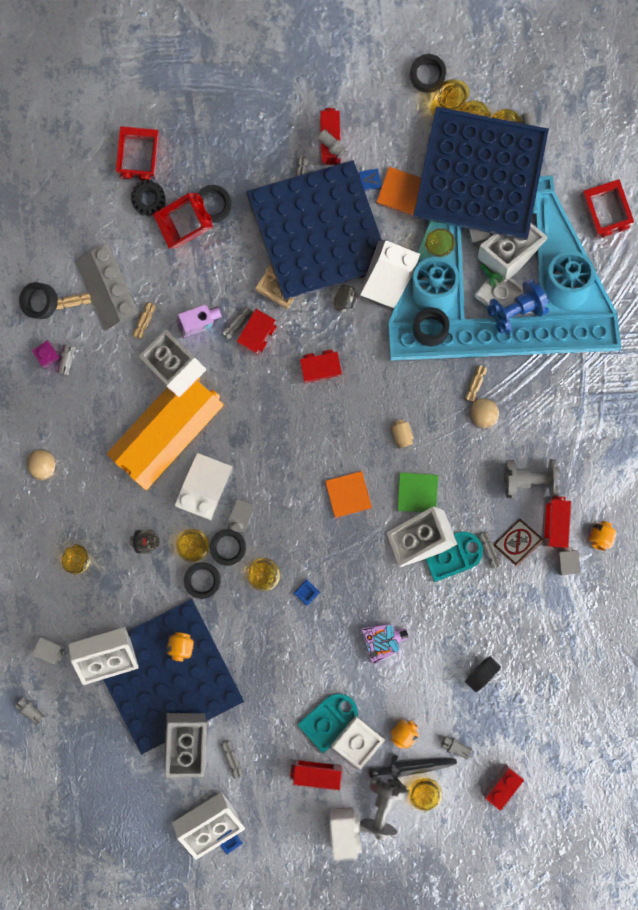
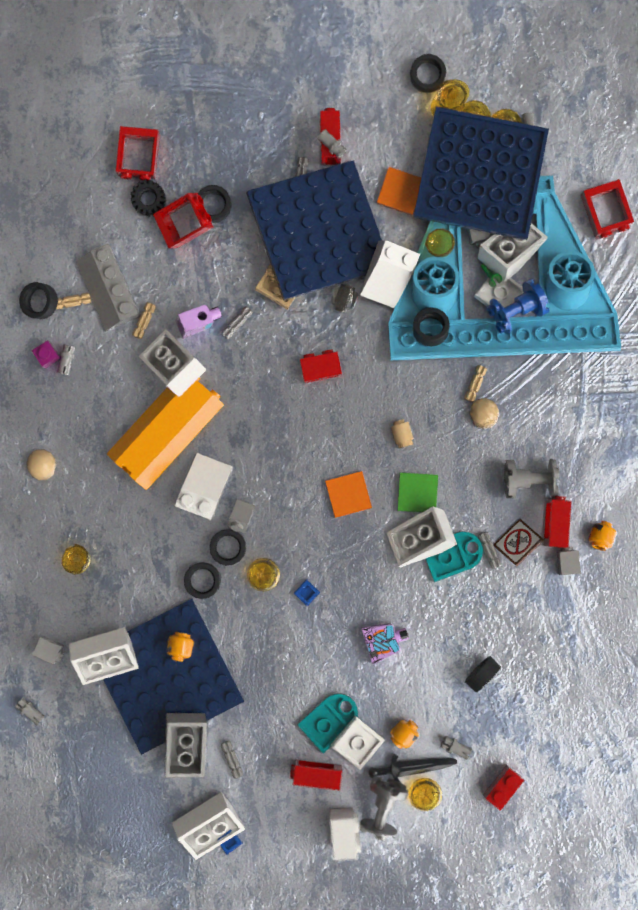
(145, 541): clear smoke head -> none
(192, 545): clear yellow hat -> none
(257, 331): red brick -> none
(370, 179): blue tile -> none

